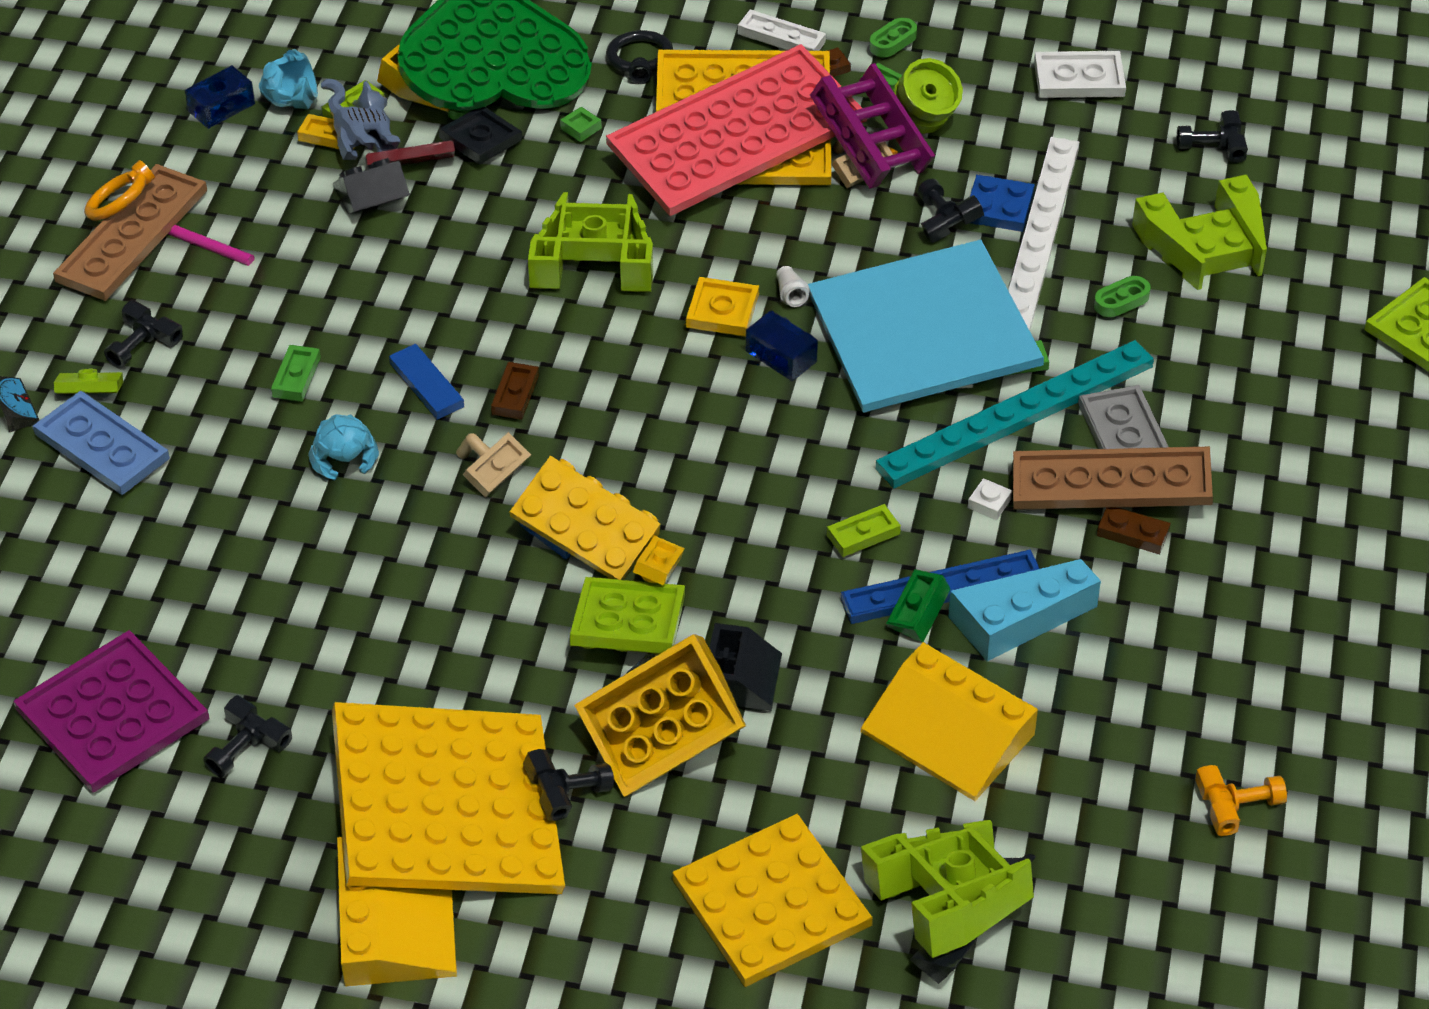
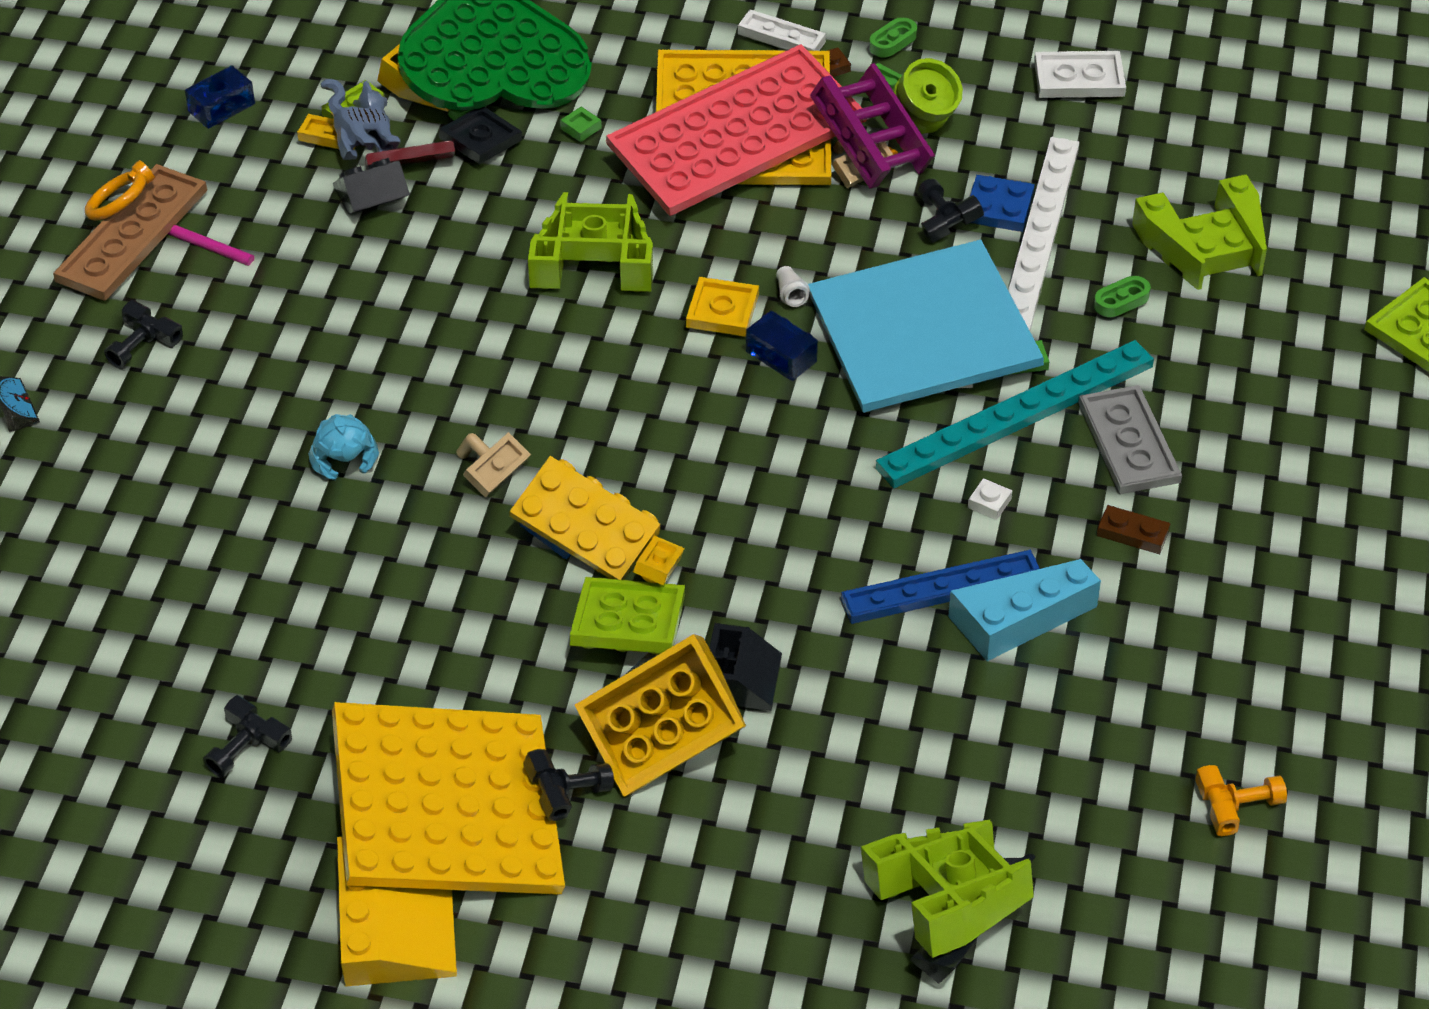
(88, 382): lime plate -> none
(101, 442): medium blue plate -> none
(111, 710): magenta plate -> none
(289, 81): medium azure helmet -> none
(296, 373): bright green plate -> none
(426, 381): blue tile -> none
(515, 390): reddish brown plate -> none
(636, 75): black piece -> none
(771, 899): yellow plate -> none
(863, 530): lime plate -> none
(919, 604): green slope -> none
(950, 721): yellow slope -> none
(1112, 478): medium nougat plate -> none
(1226, 136): black bar -> none

